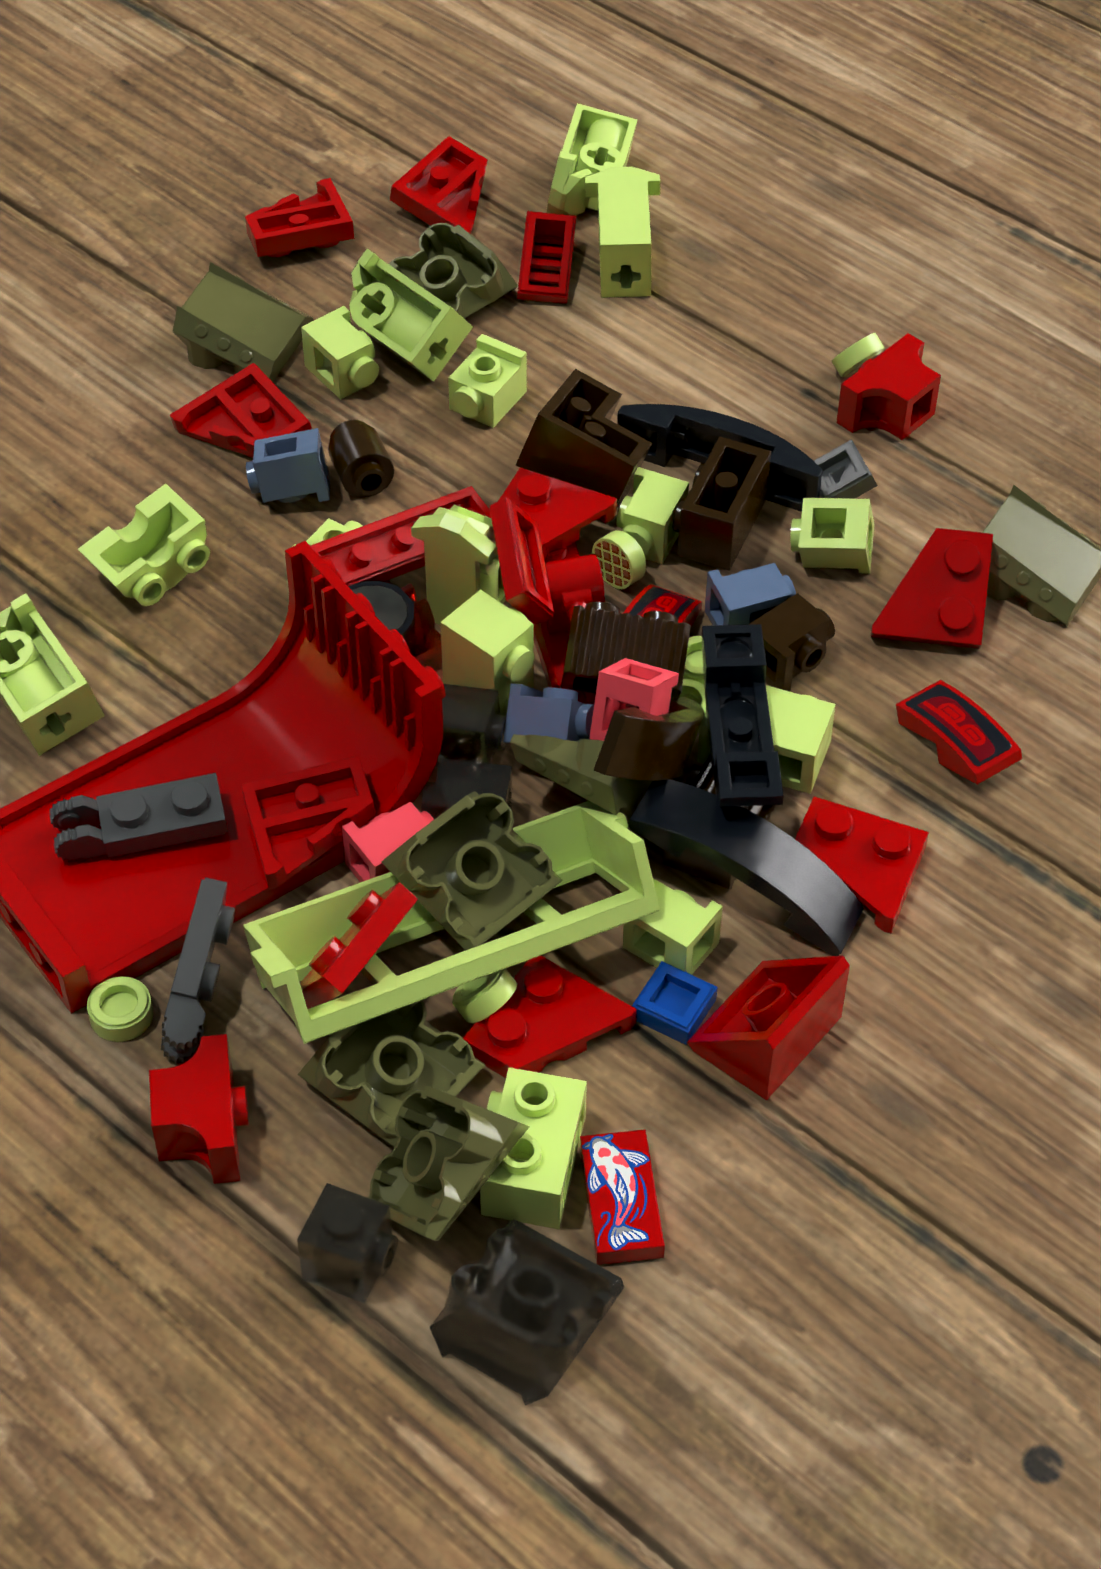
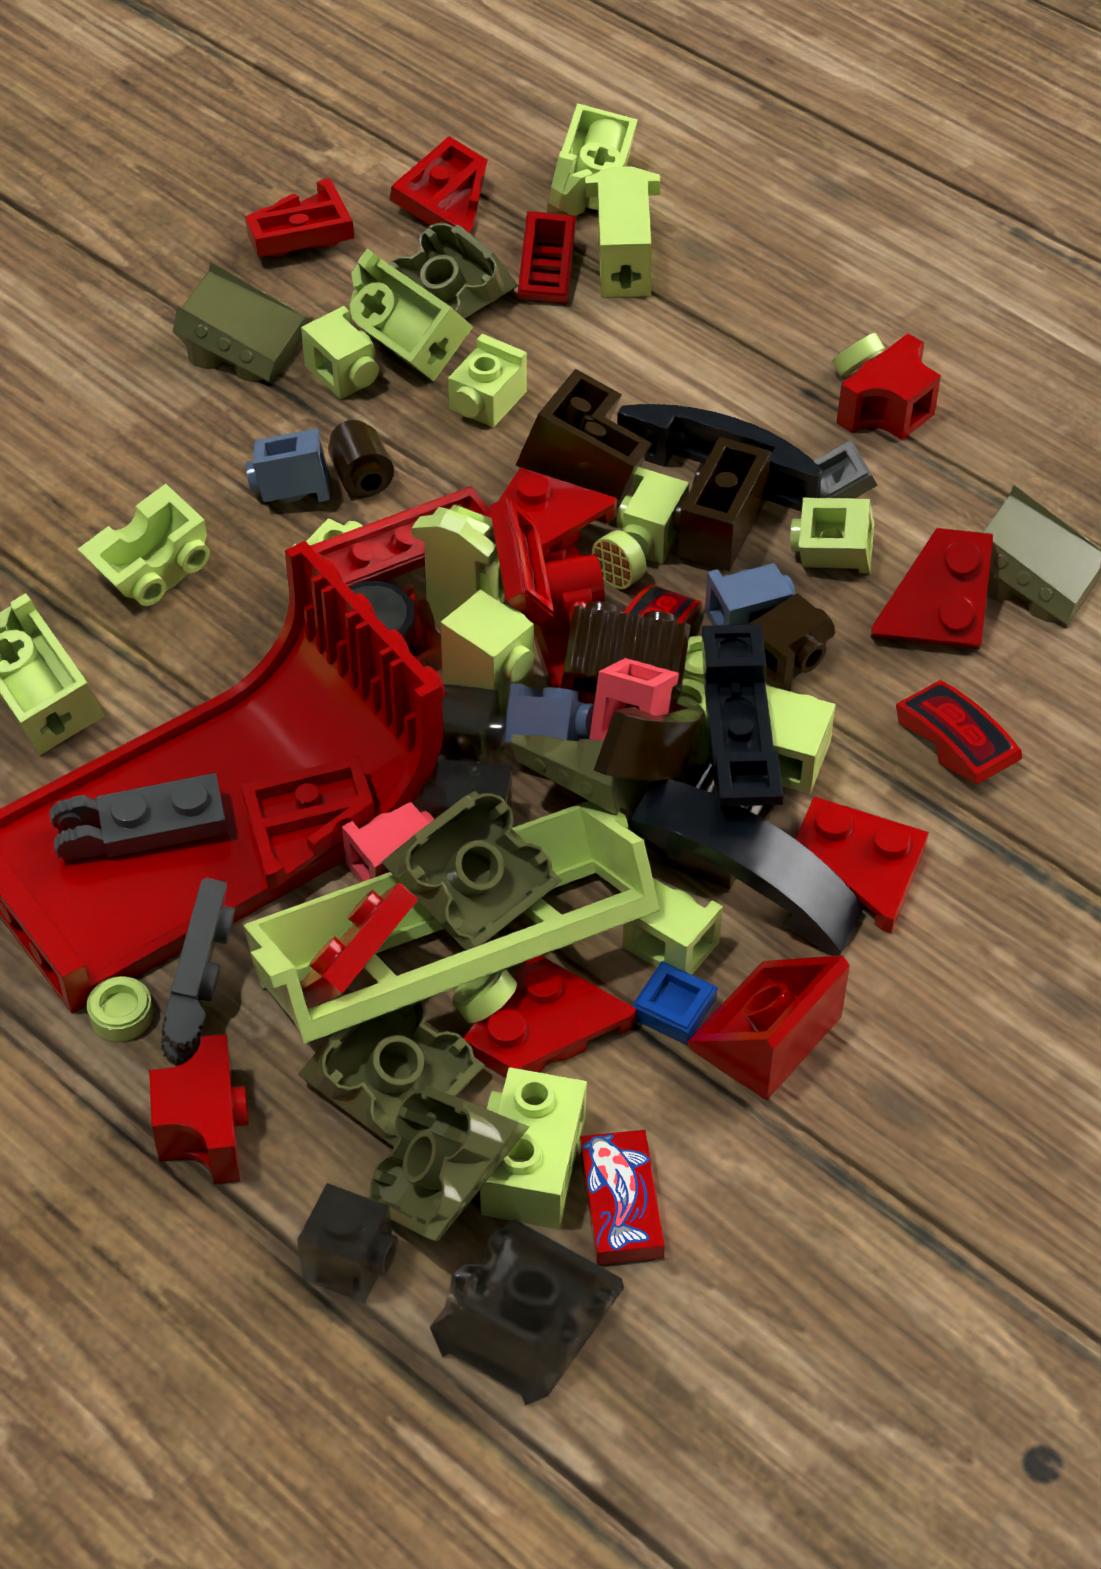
(240, 412): red wing -> none

